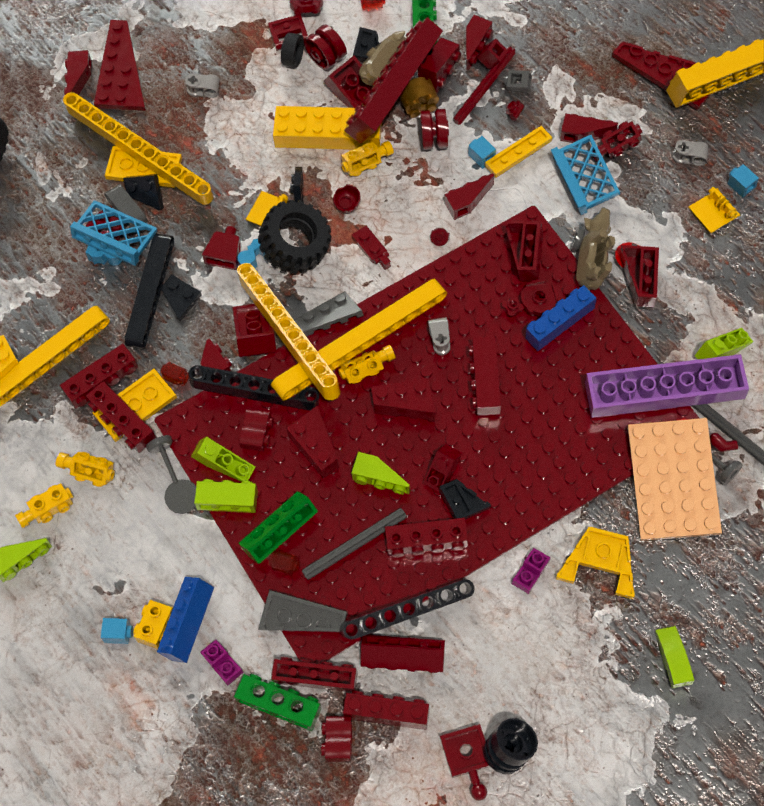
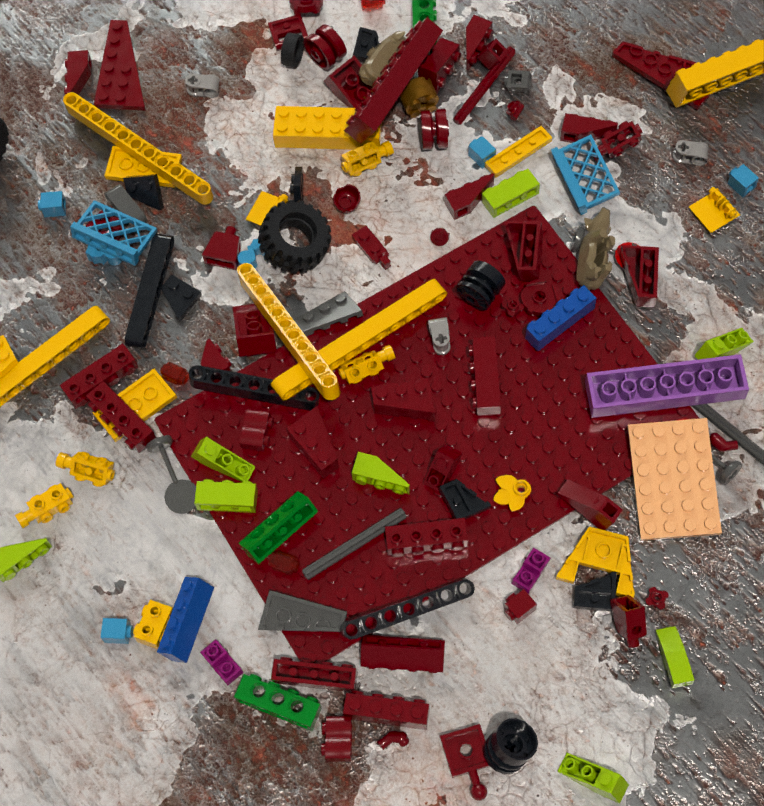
(52, 204): none -> dark azure brick
(393, 737): none -> dark red arm
(480, 285): none -> black wheel
(509, 492): none -> yellow plate
(510, 192): none -> lime brick
(519, 606): none -> dark red brick
(592, 505): none -> dark red slope
(594, 777): none -> lime slope
(596, 593): none -> black wing
(629, 619): none -> dark red torso
(651, 601): none -> dark red plate

